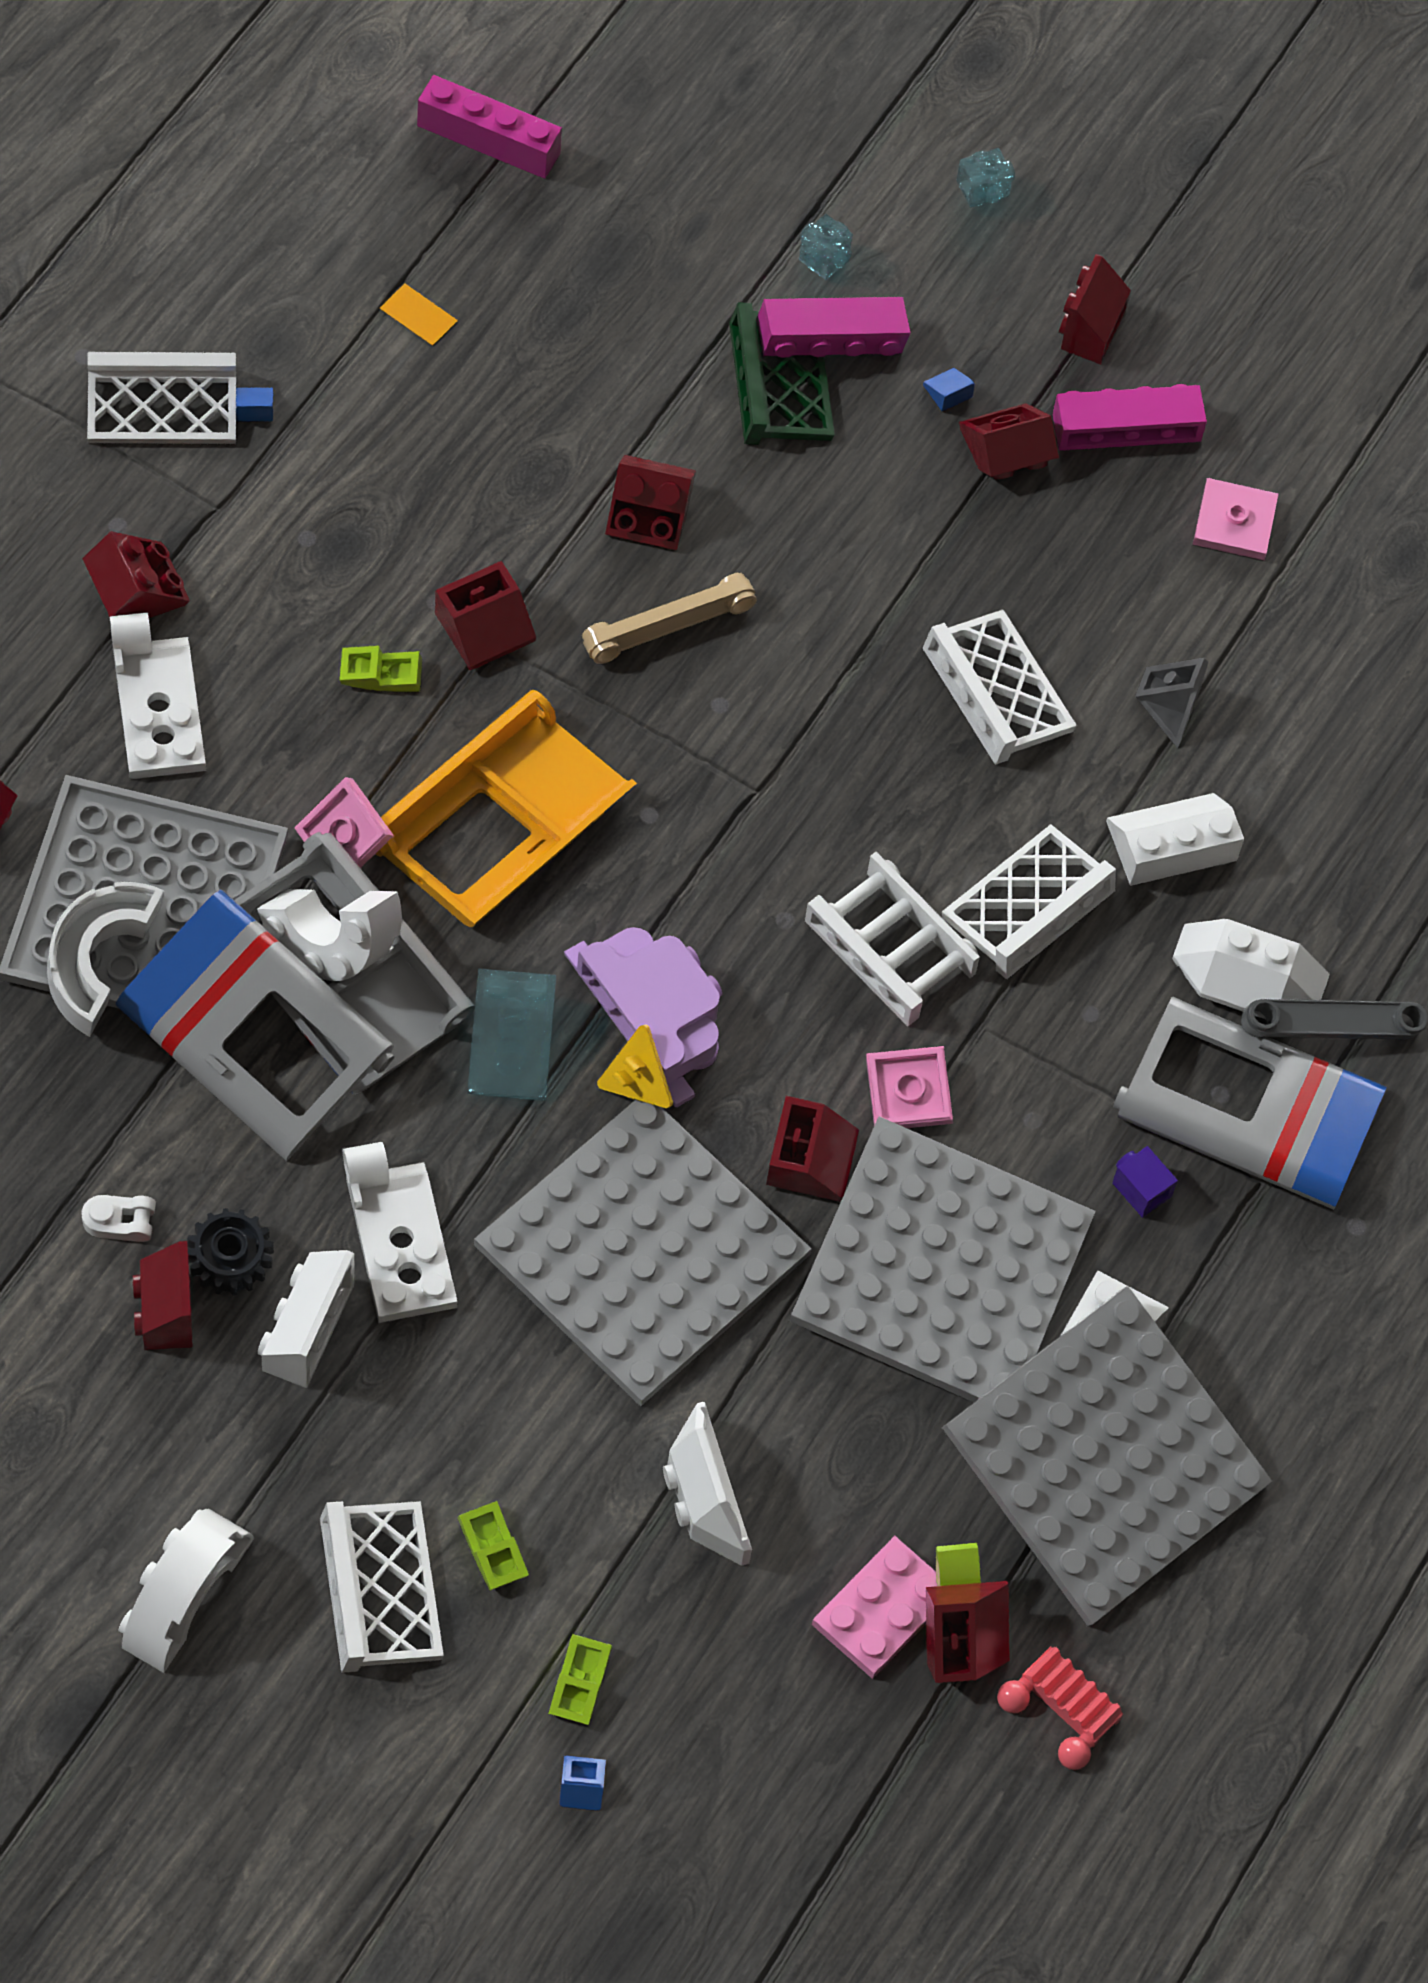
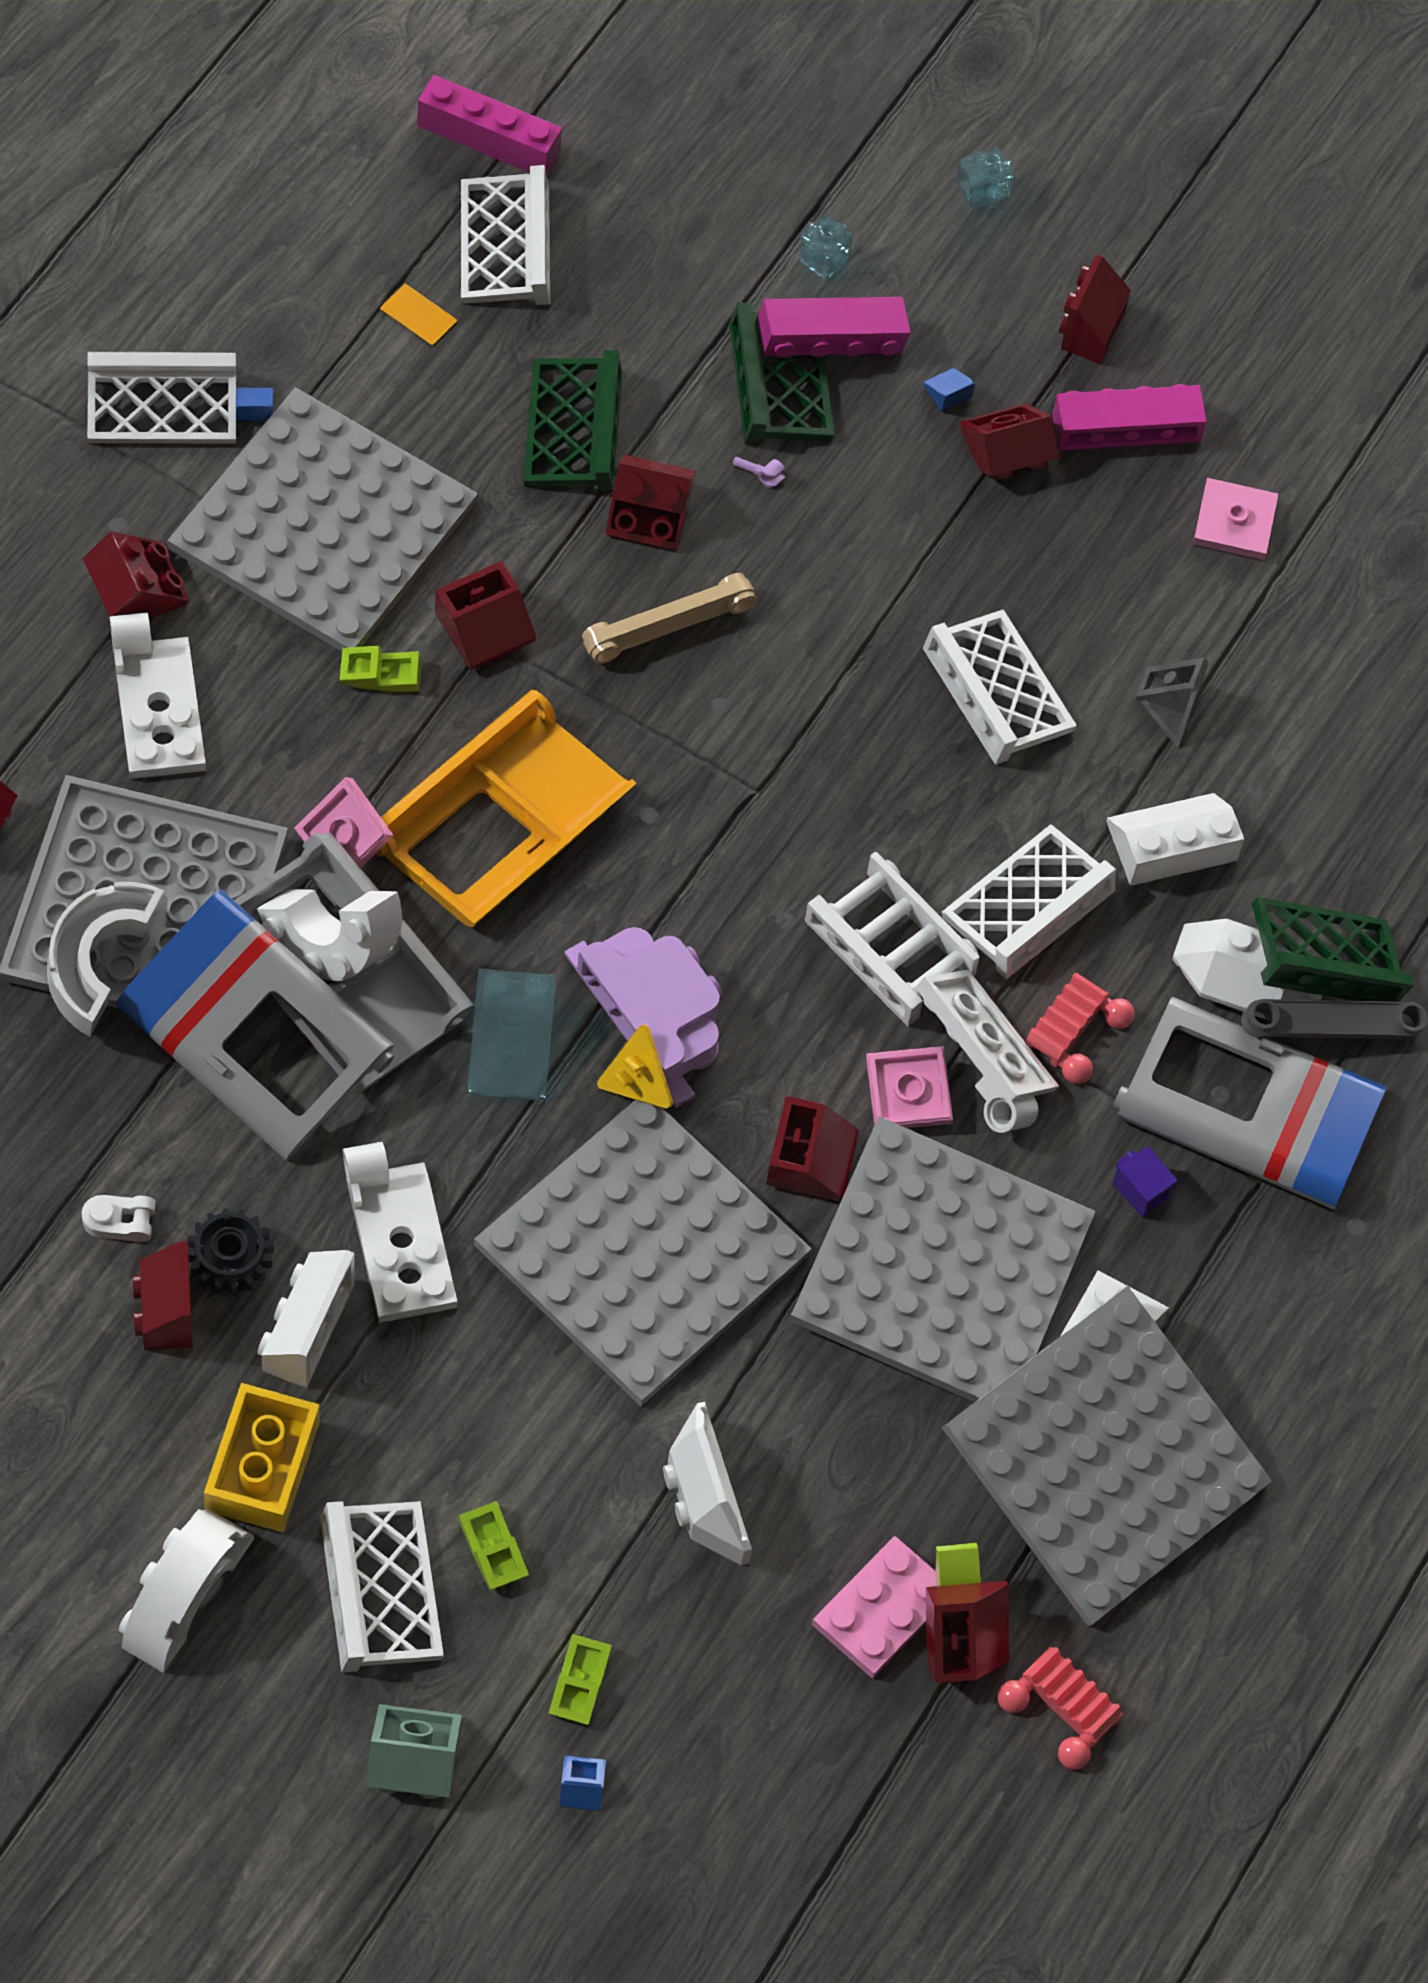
(262, 1457): none -> yellow brick
(323, 521): none -> light grey plate
(413, 1751): none -> sand green slope
(536, 241): none -> white fence
(604, 417): none -> dark green fence
(768, 475): none -> lavender hand
(1008, 1065): none -> white hinge
(1067, 1021): none -> coral gear
(1330, 974): none -> dark green fence

